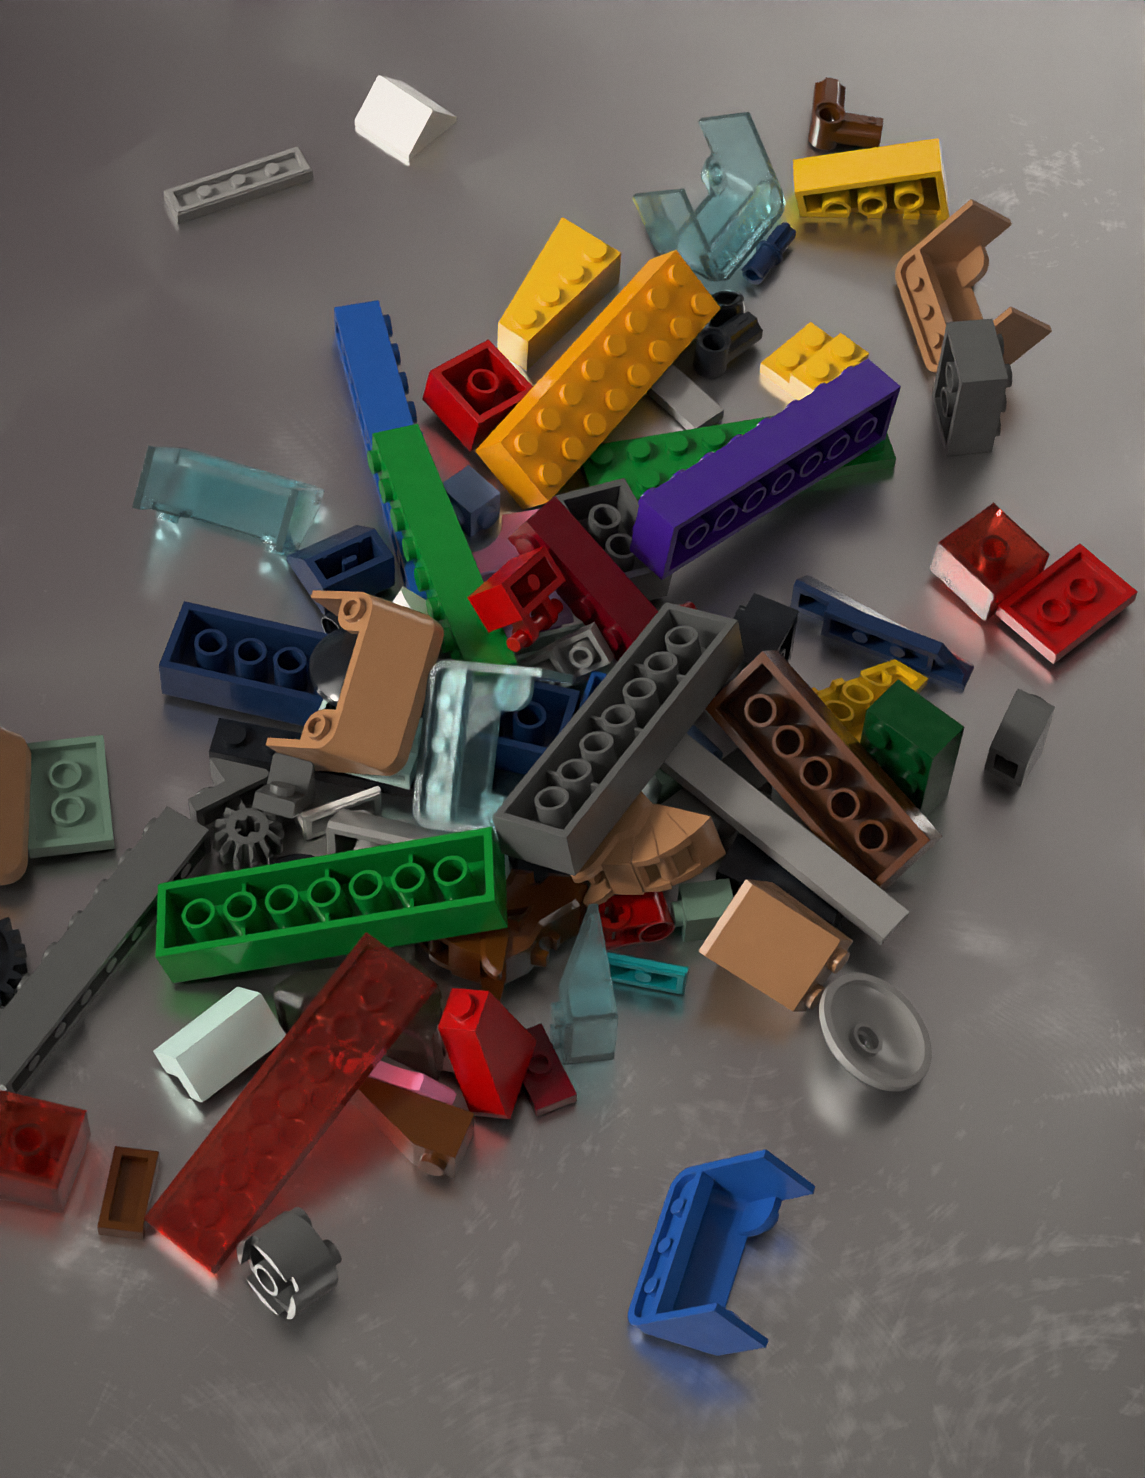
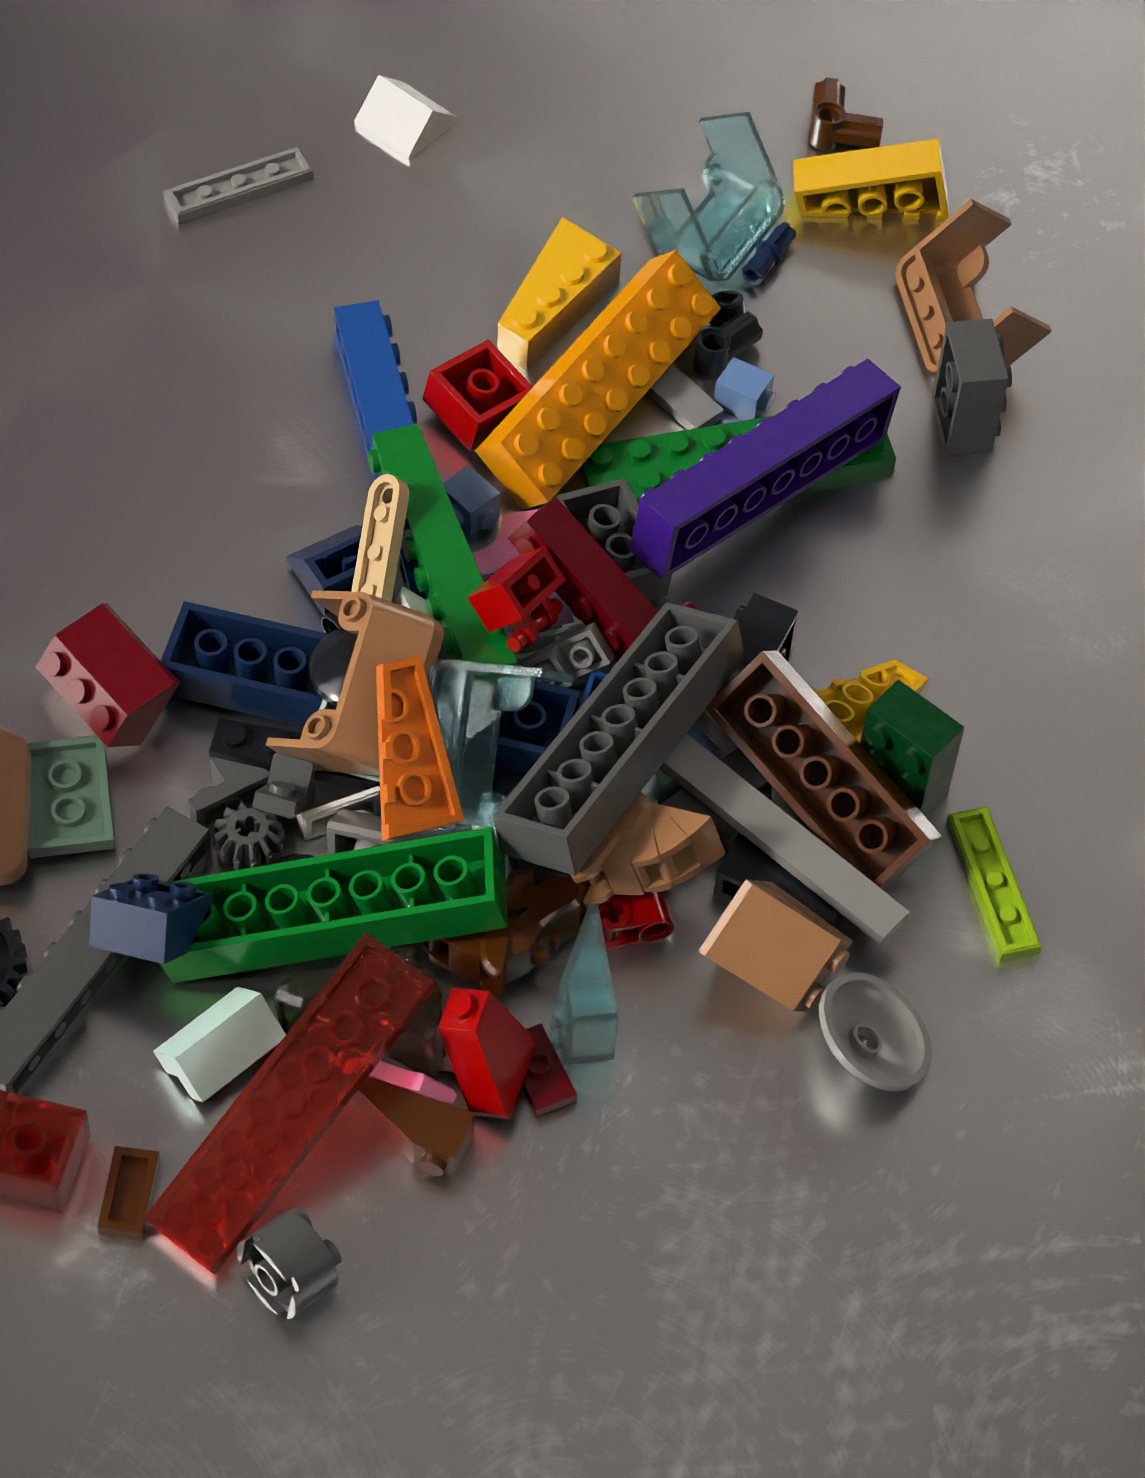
(108, 677): none -> dark red slope
(148, 918): none -> dark blue slope
(227, 495): clear light blue windscreen -> none
(381, 537): none -> tan plate
(413, 760): none -> orange wing
(648, 973): teal slope -> none
(700, 907): sand green brick -> none
(700, 1248): blue windscreen -> none
(744, 390): none -> medium blue brick
(810, 359): yellow plate -> none
(876, 634): dark blue wedge -> none
(988, 560): clear red brick -> none
(993, 884): none -> lime tile
(1020, 737): dark grey slope -> none
(1066, 603): red plate -> none

